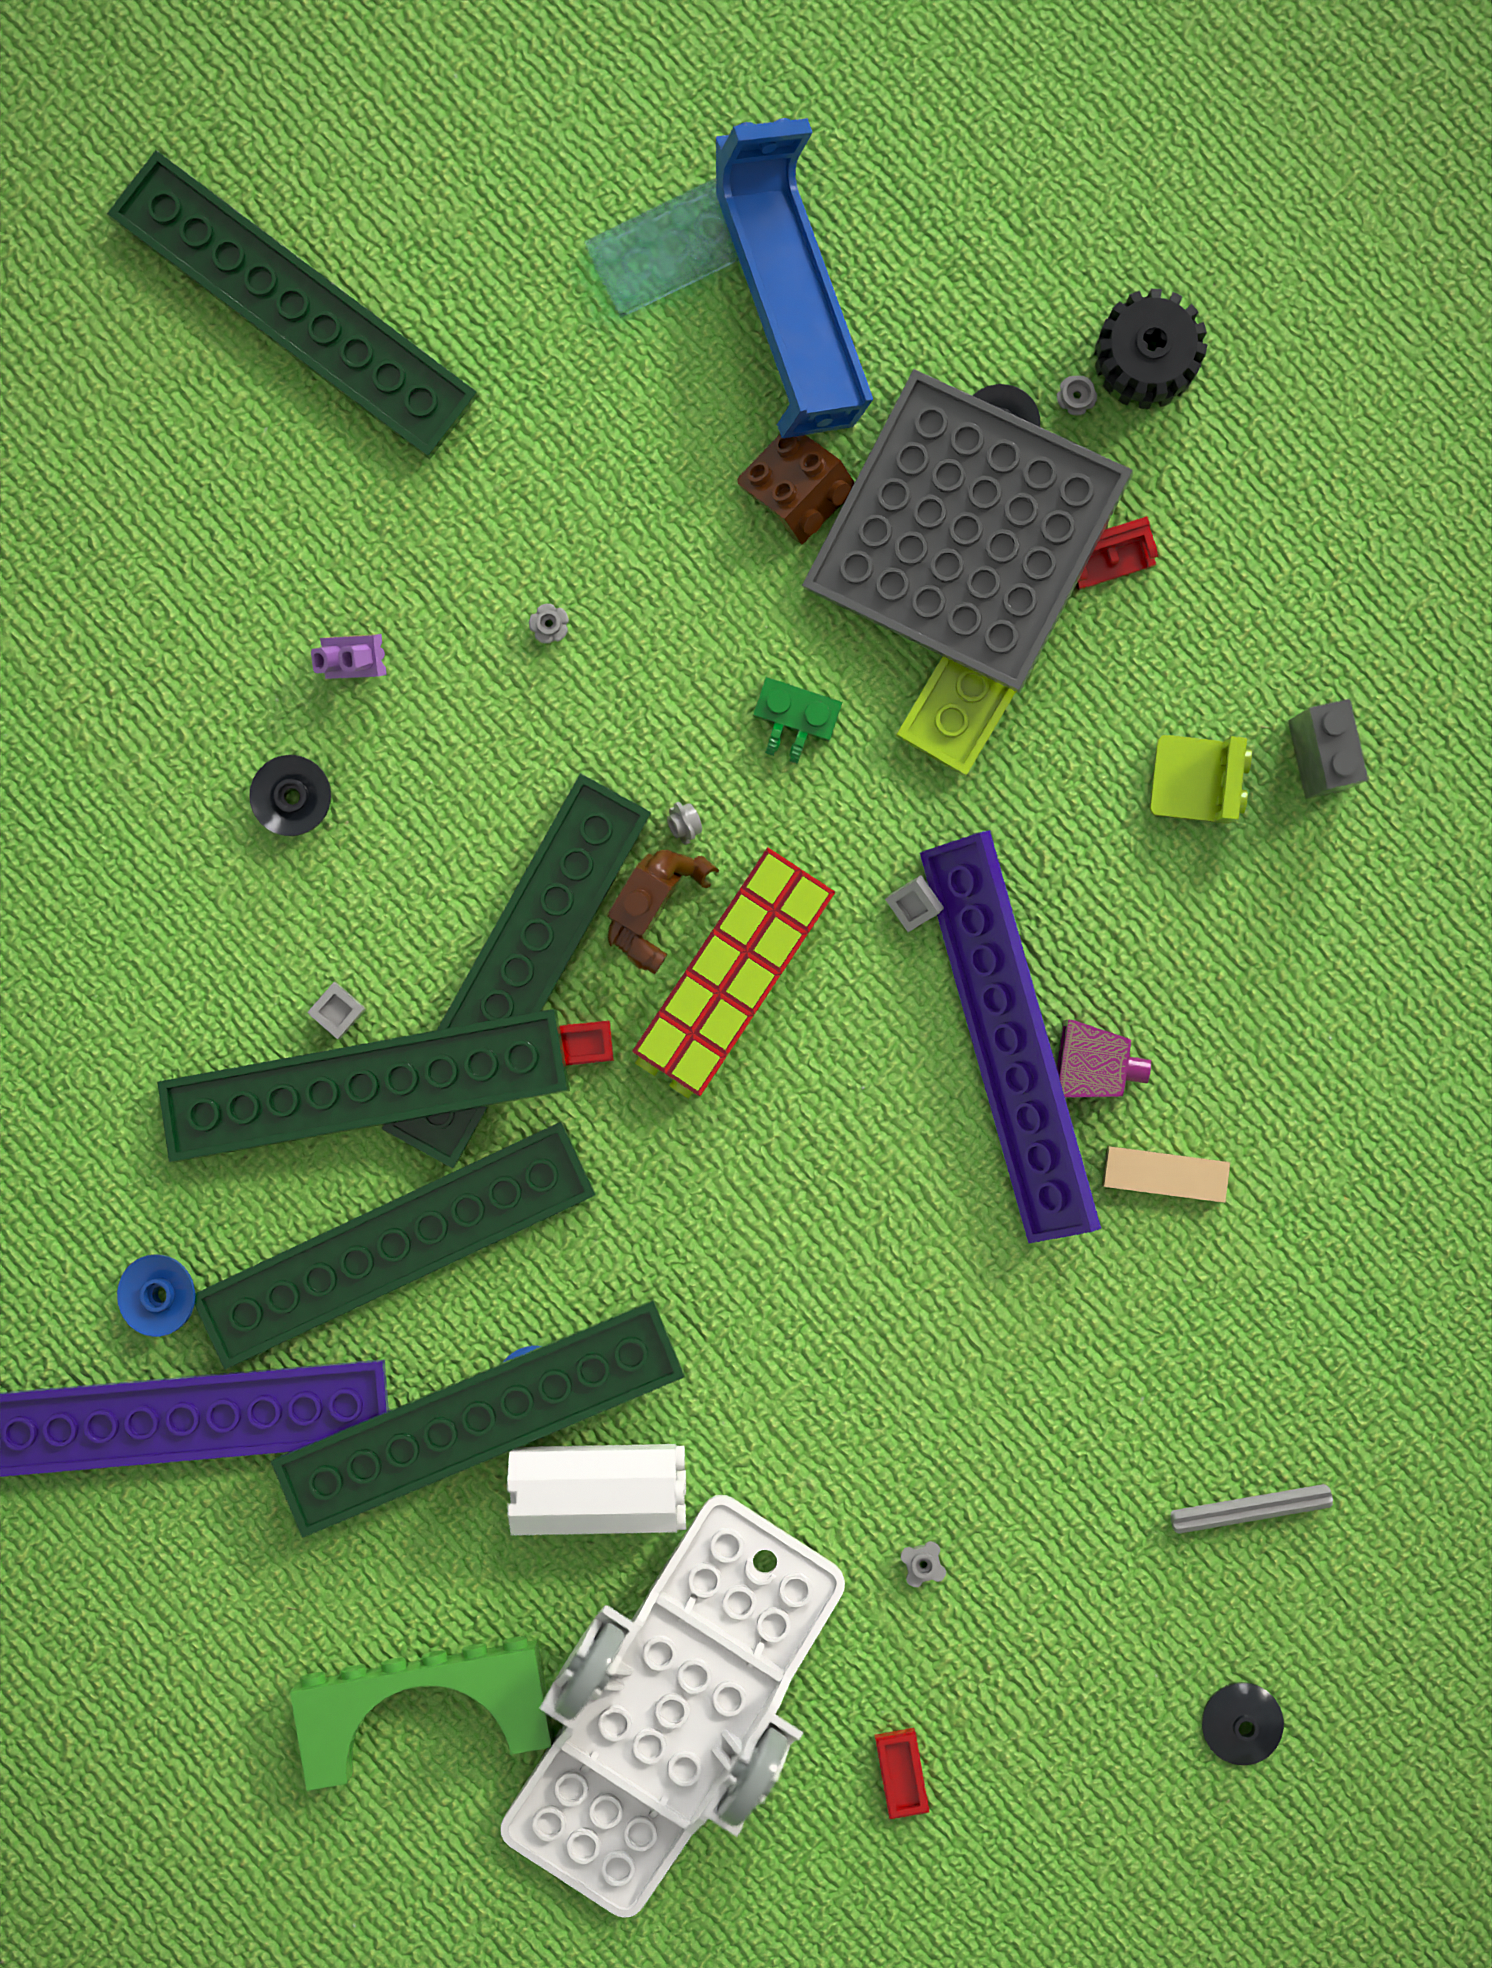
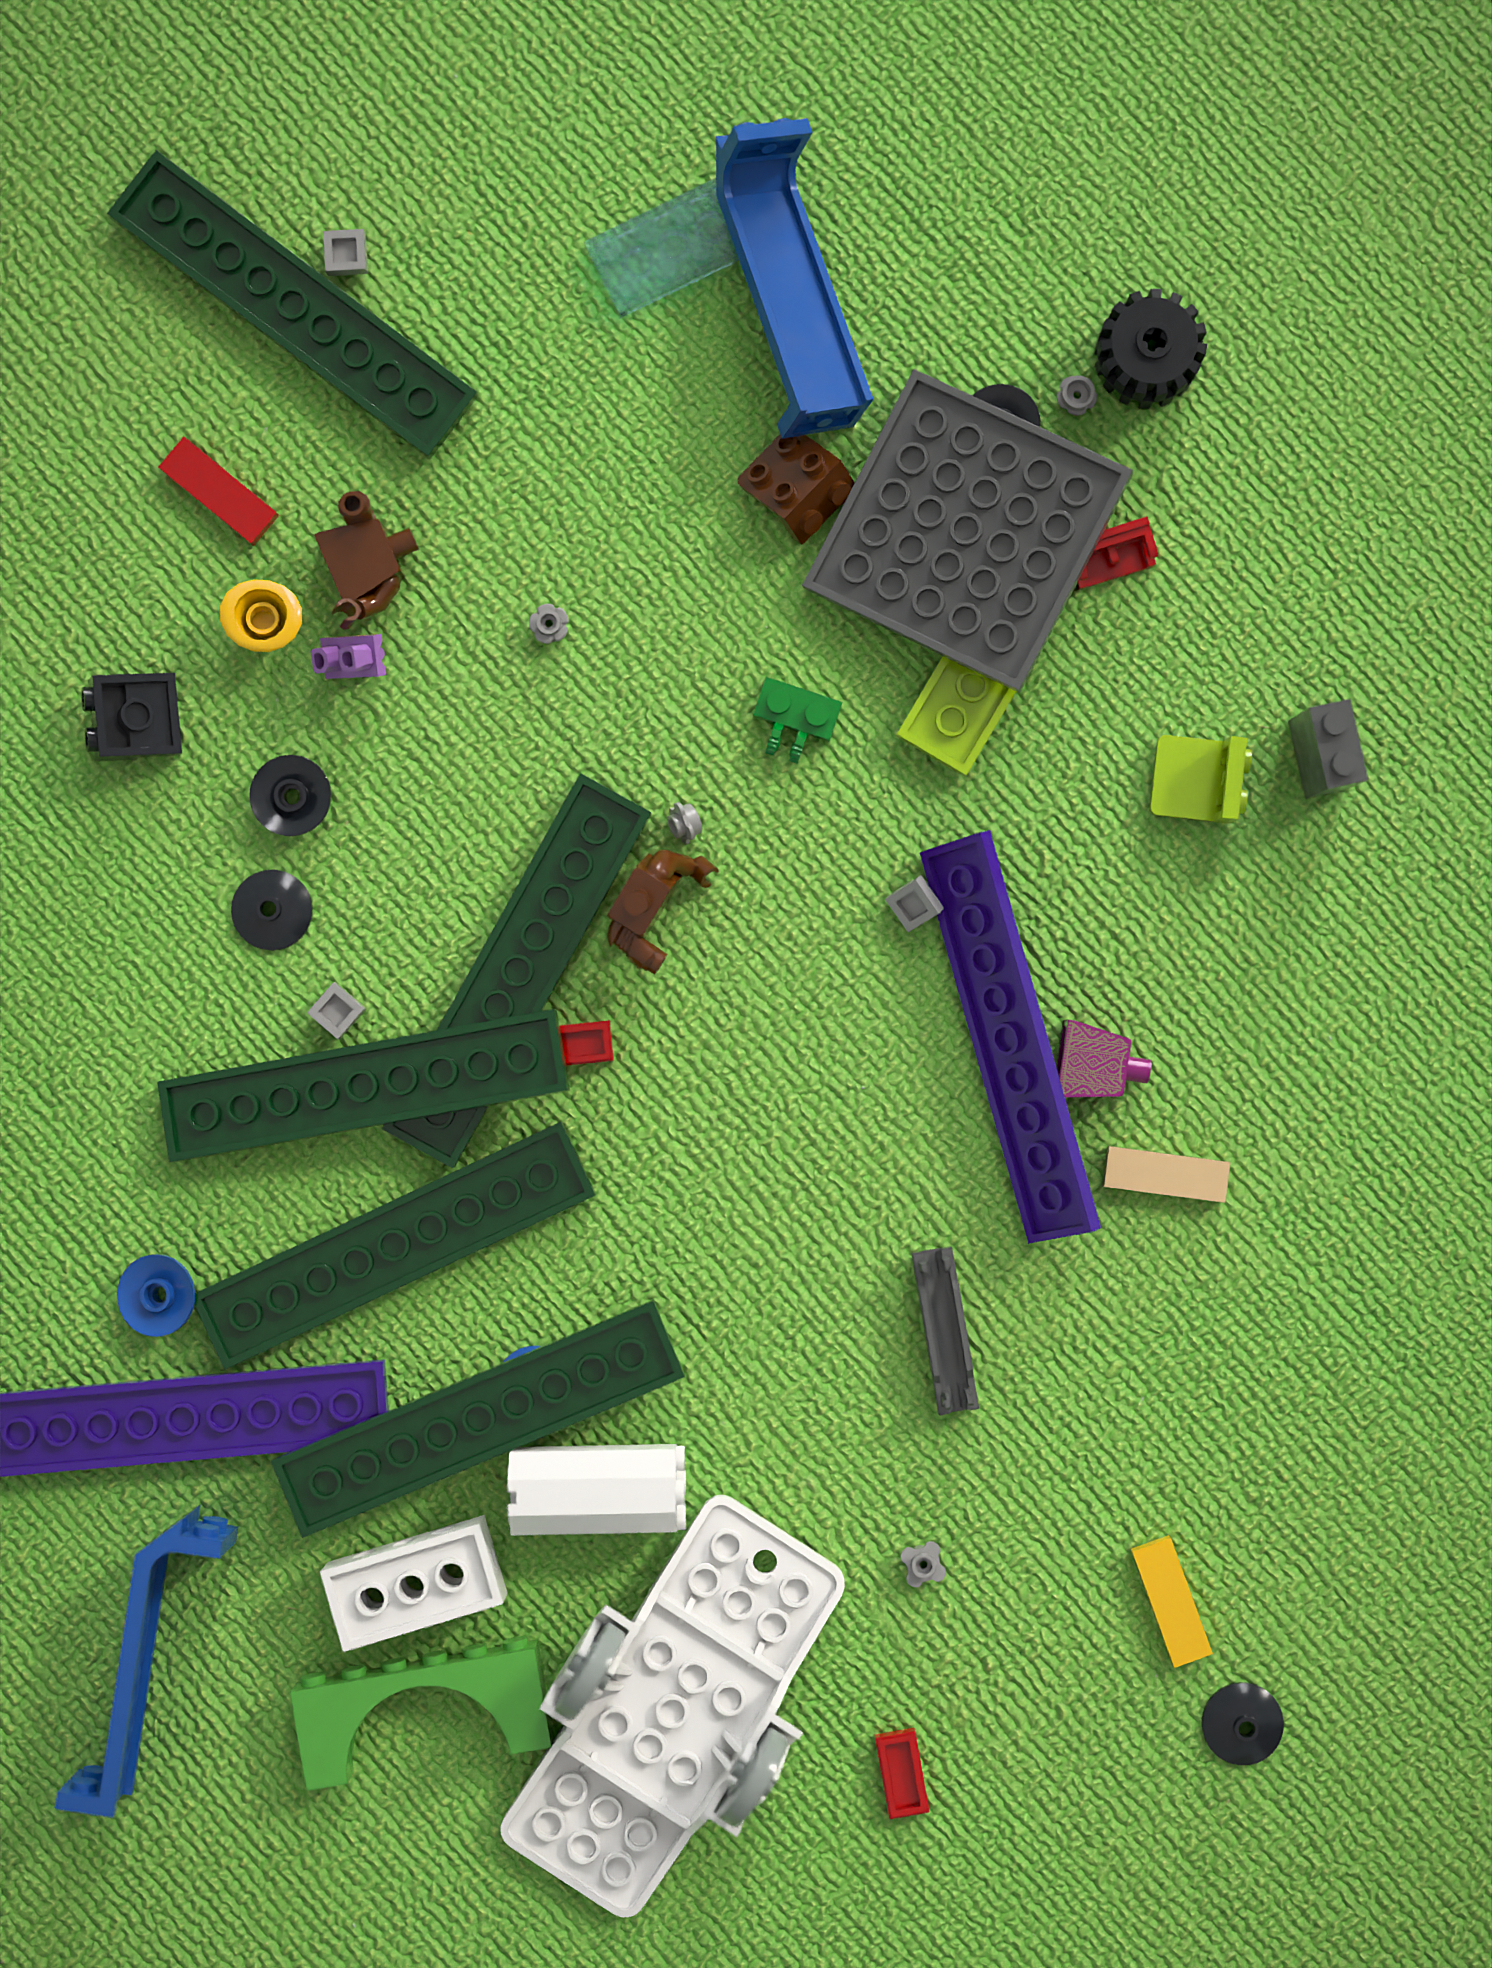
(97, 1787): none -> blue panel
(132, 716): none -> black plate
(218, 491): none -> red tile
(260, 615): none -> yellow hat
(292, 912): none -> black dish
(345, 252): none -> light grey plate
(363, 559): none -> reddish brown torso
(404, 1609): none -> white brick
(732, 974): lime brick -> none
(945, 1330): none -> dark grey piece
(1171, 1601): none -> yellow tile
(1251, 1508): light grey axle -> none

